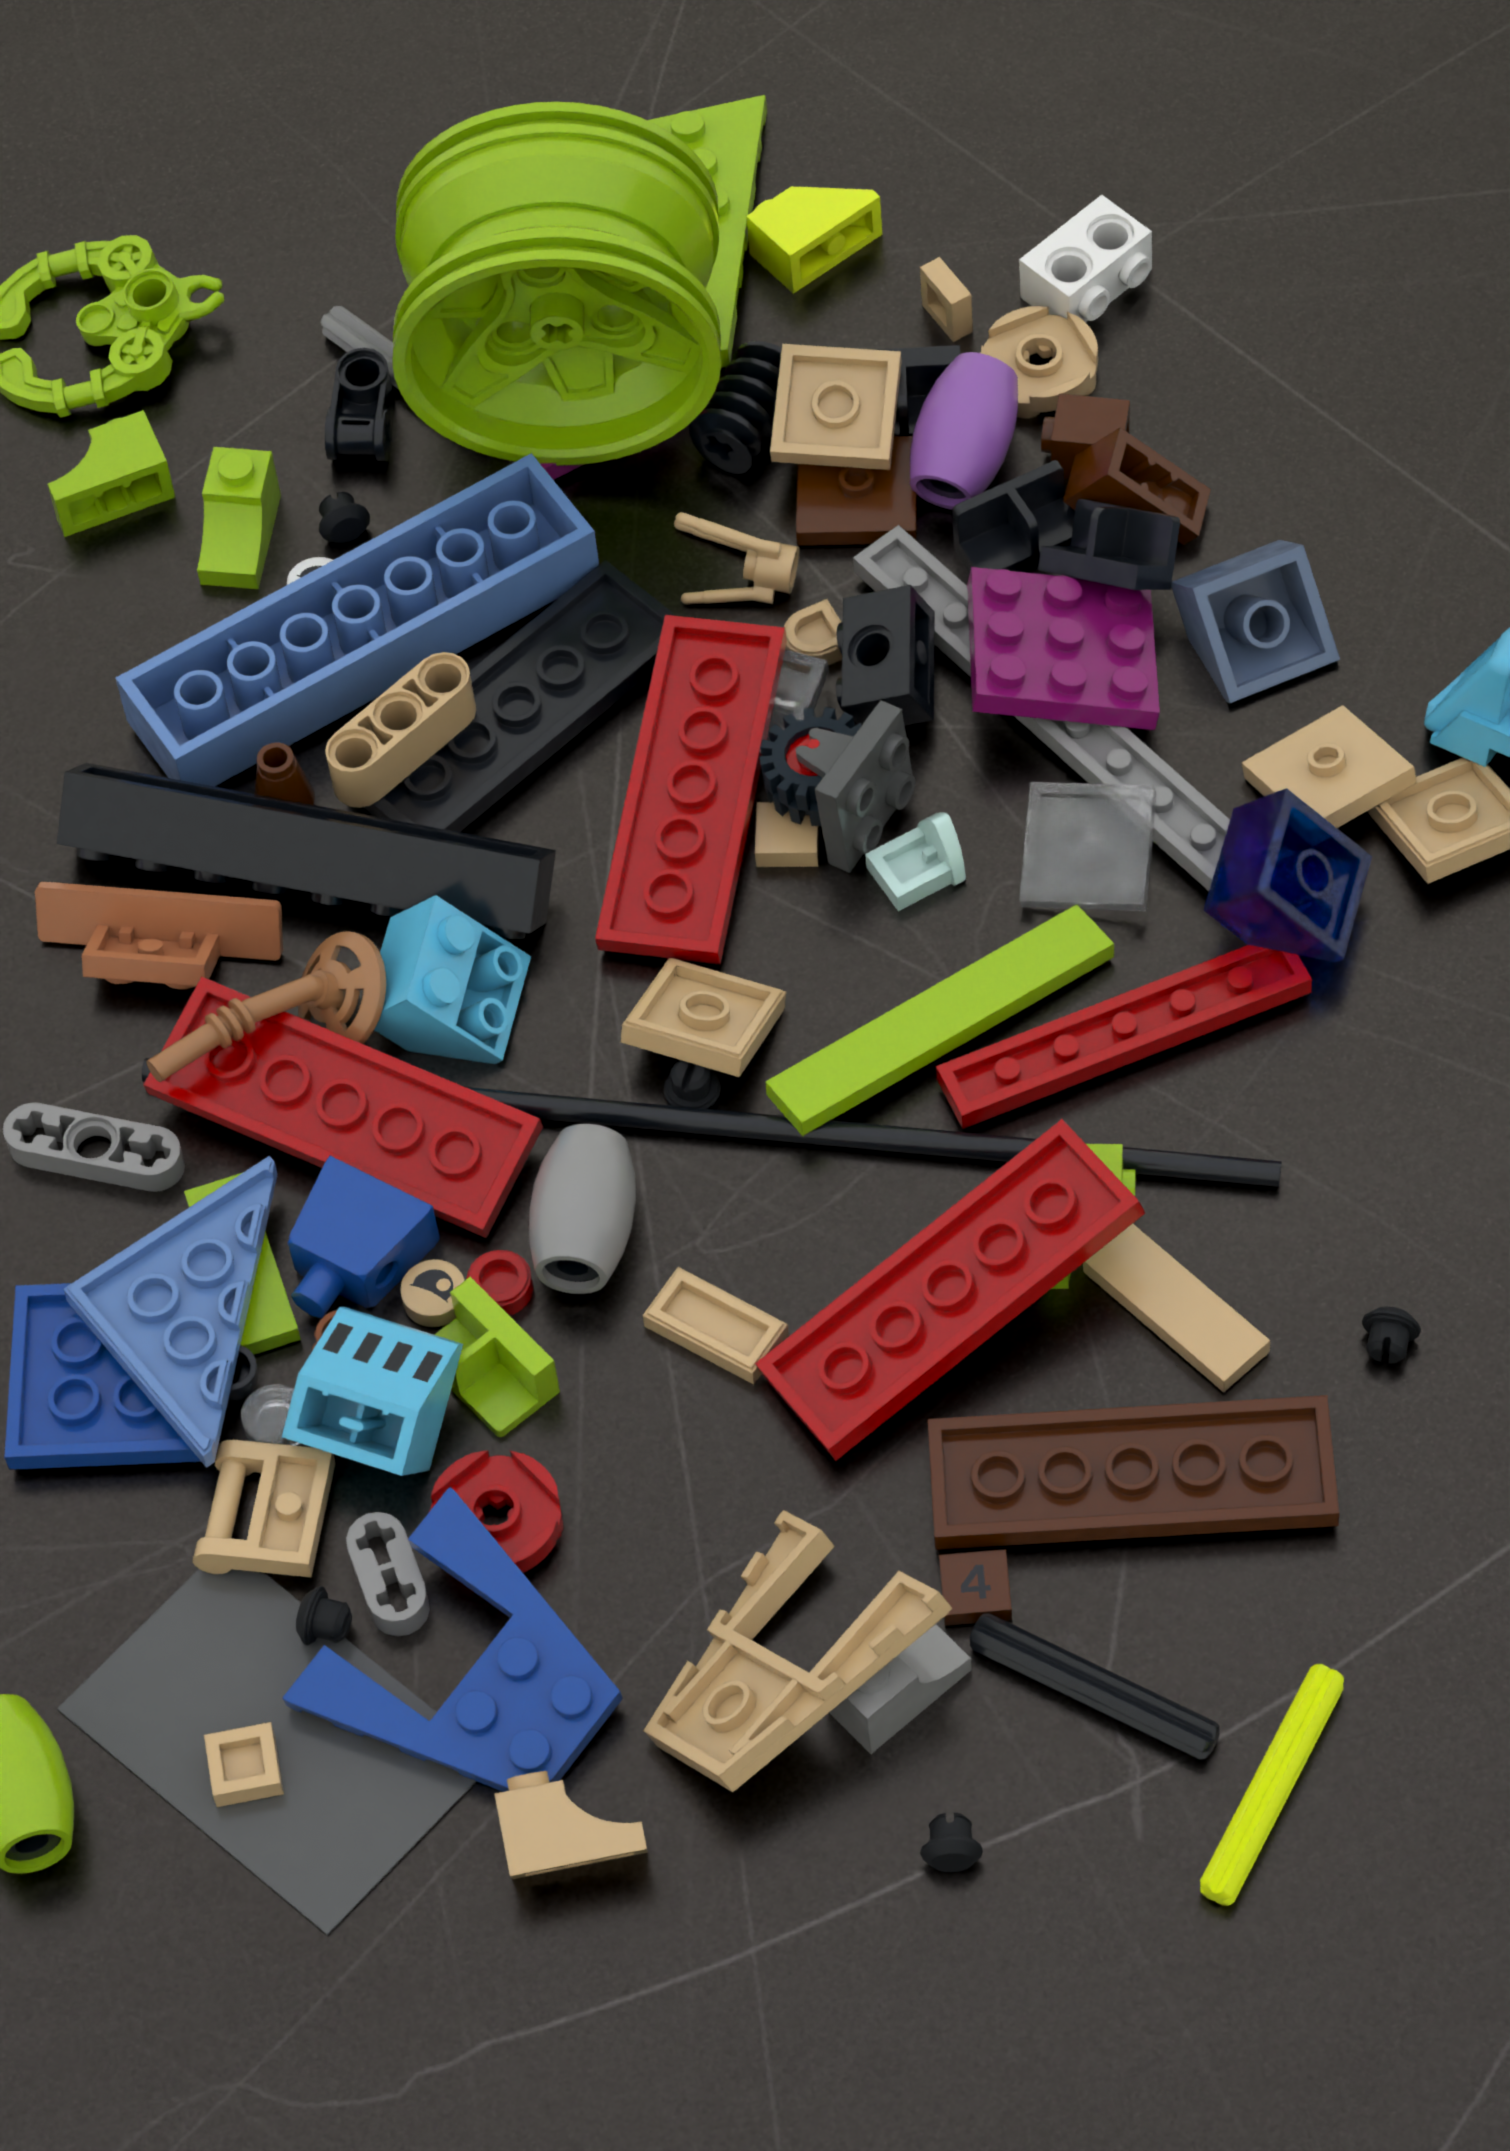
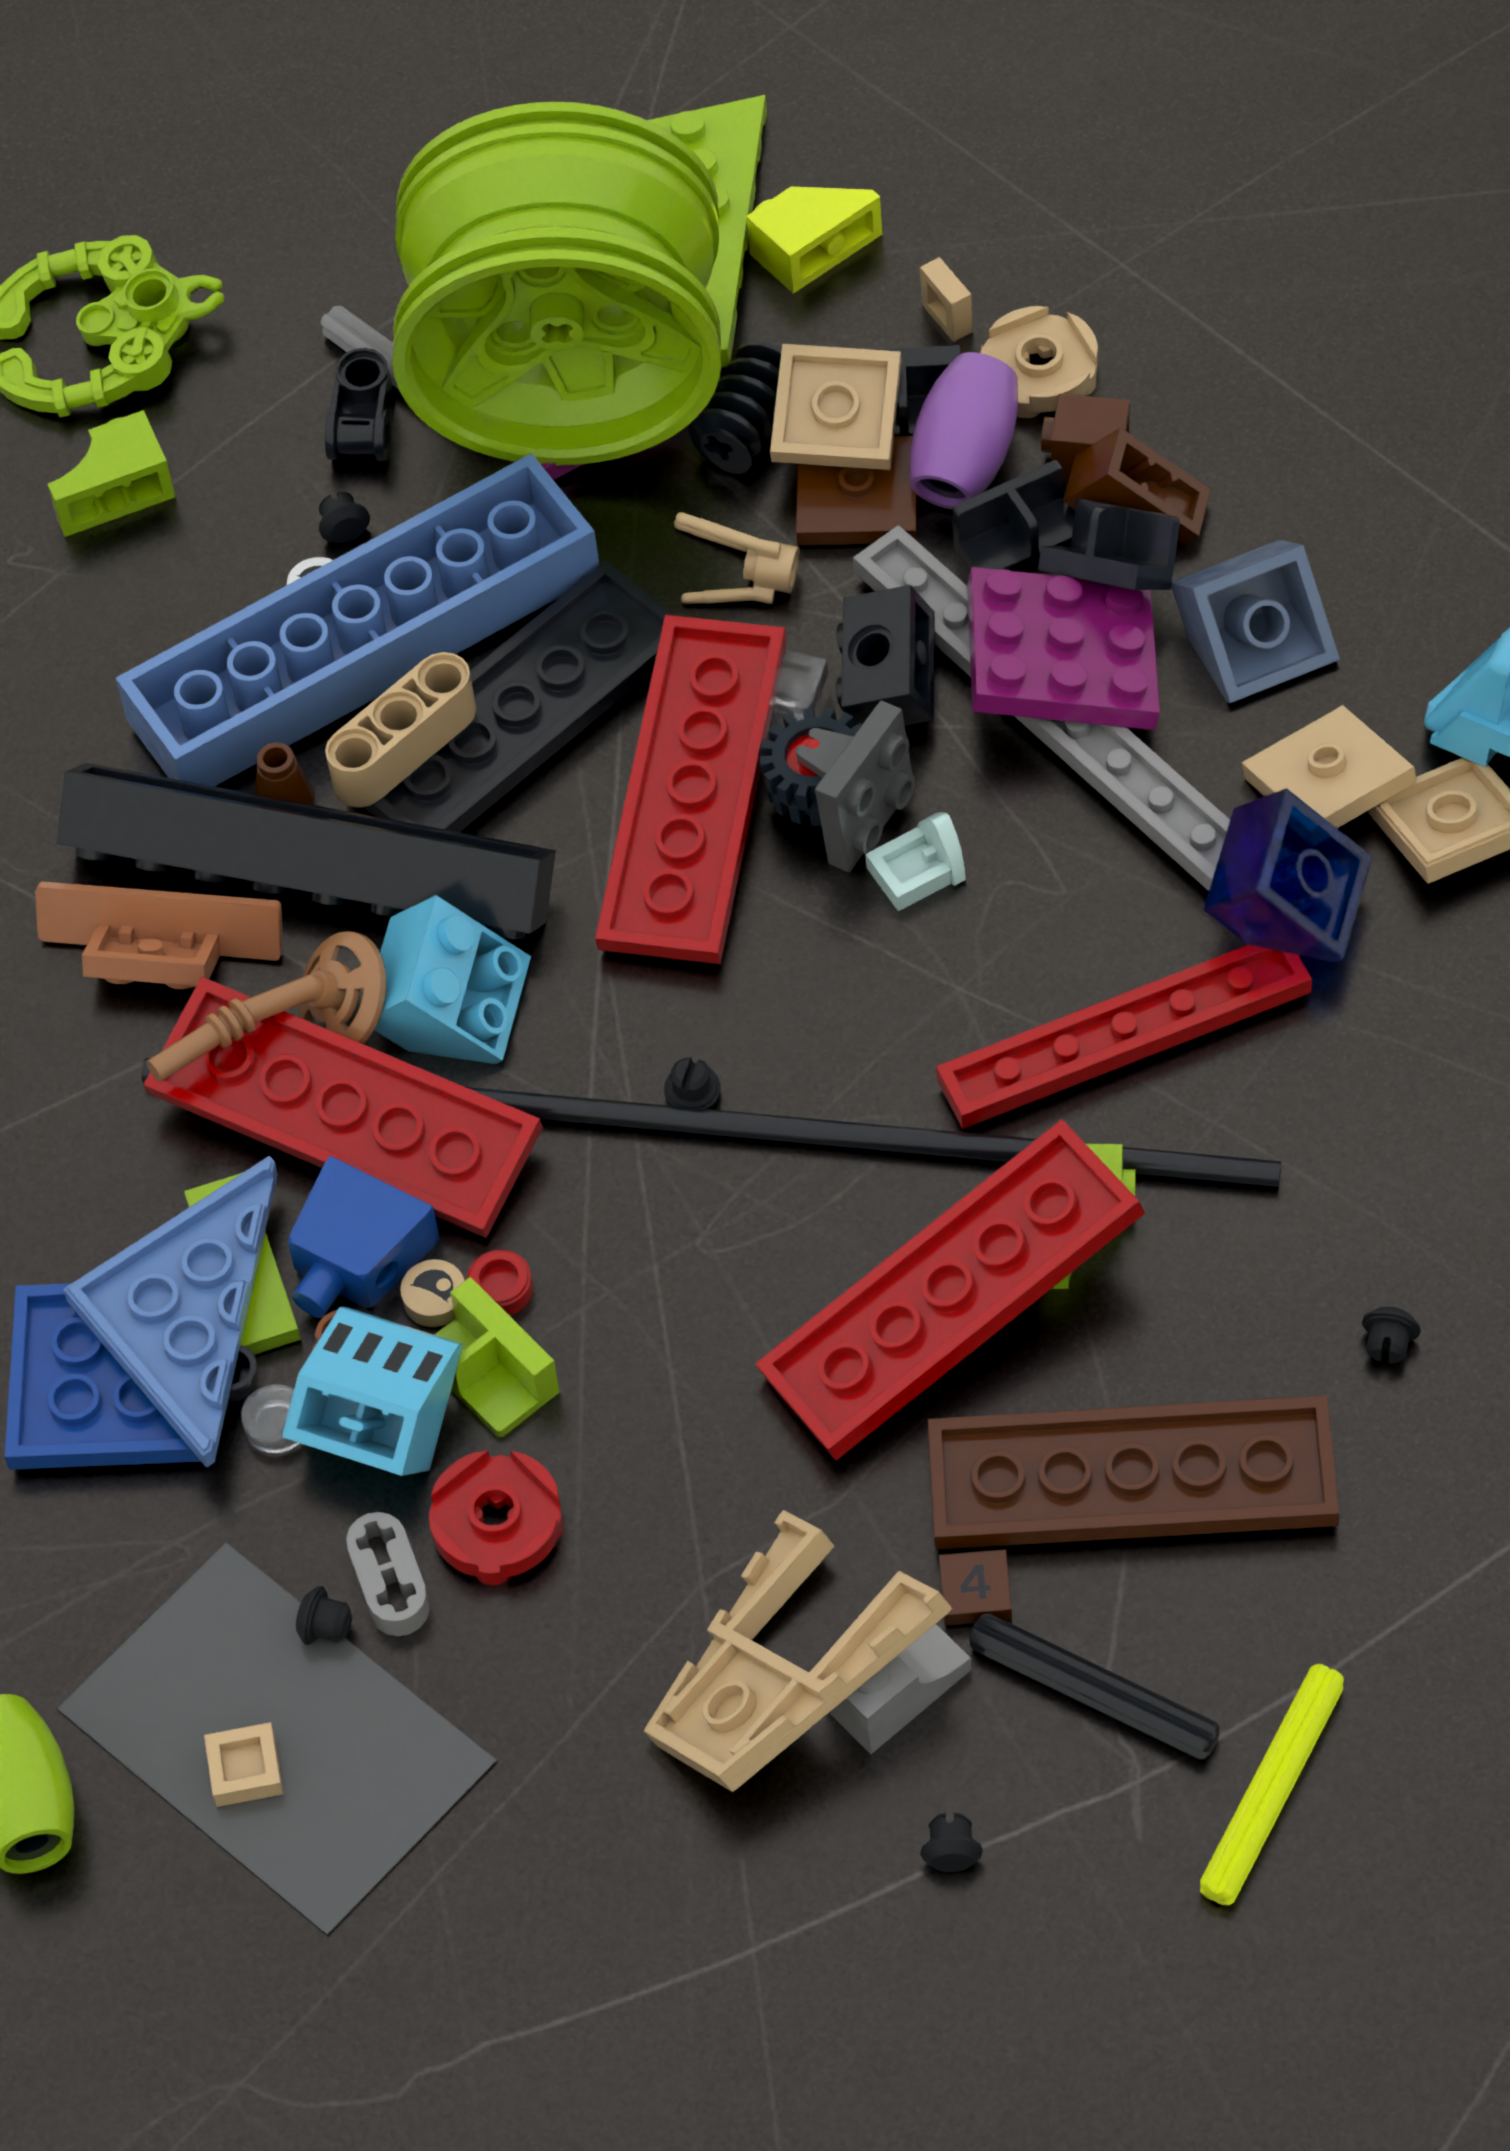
(75, 1126): light grey beam -> none
(239, 517): lime arch -> none
(285, 1511): tan plate -> none
(521, 1705): blue wing -> none
(551, 1834): tan arch -> none
(582, 1209): light grey piece -> none
(703, 1017): tan plate -> none
(714, 1324): tan tile -> none
(784, 842): tan tile -> none
(814, 632): tan tile -> none
(939, 1019): lime tile -> none
(1087, 262): white brick -> none
(1088, 846): clear plate -> none
(1177, 1307): tan tile -> none

